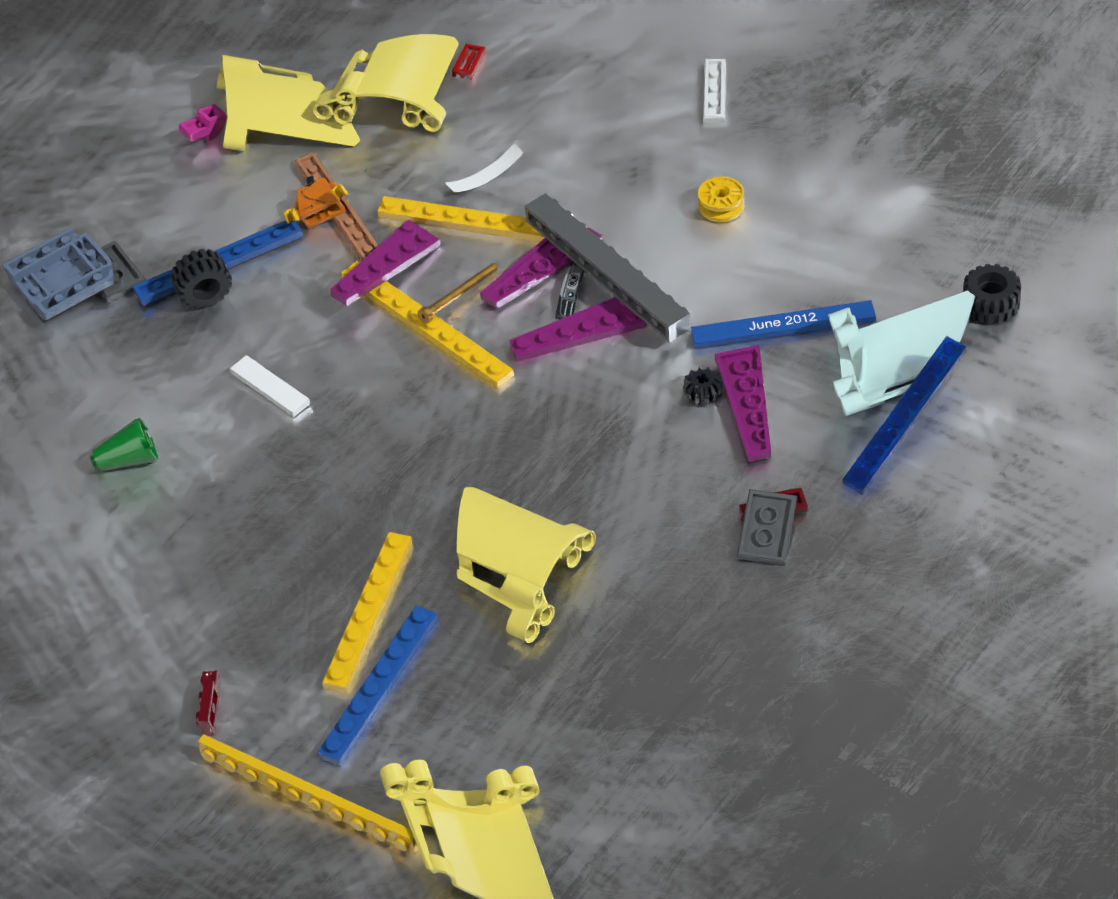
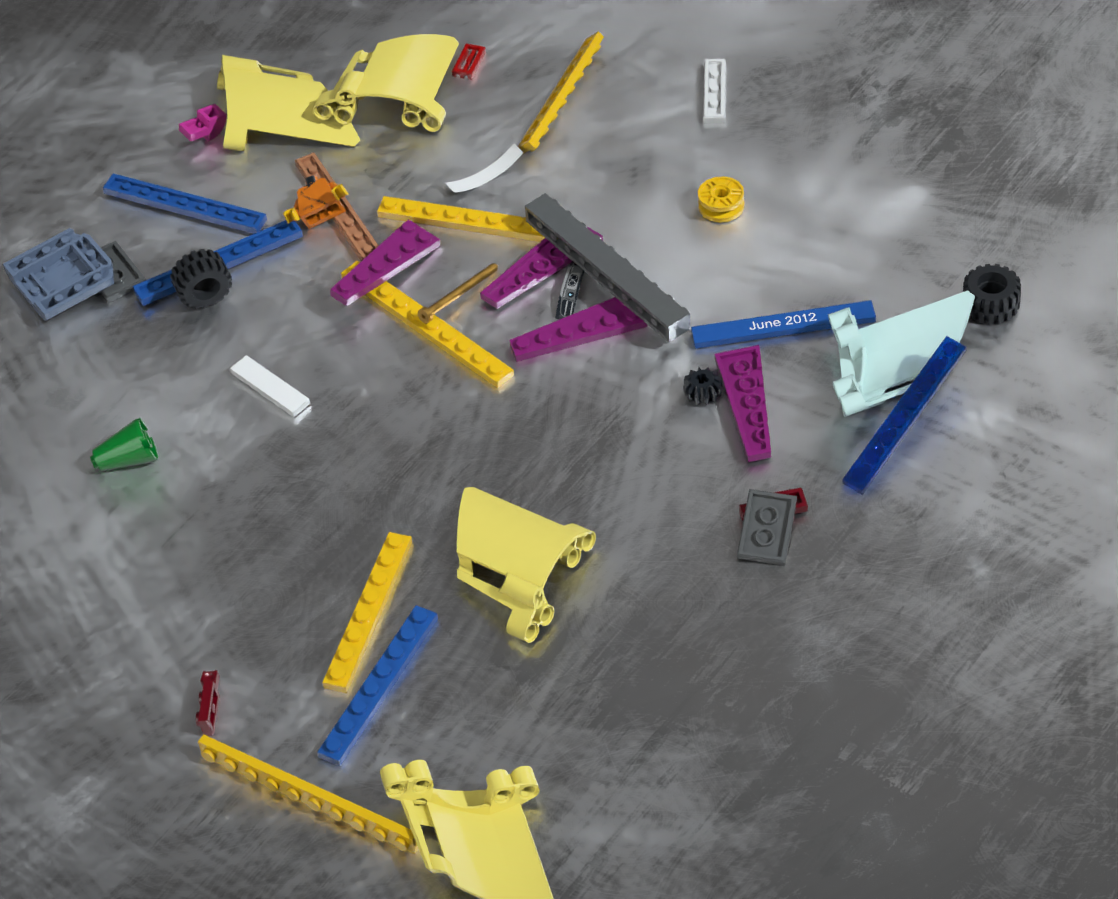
(185, 203): none -> blue plate
(563, 88): none -> yellow plate

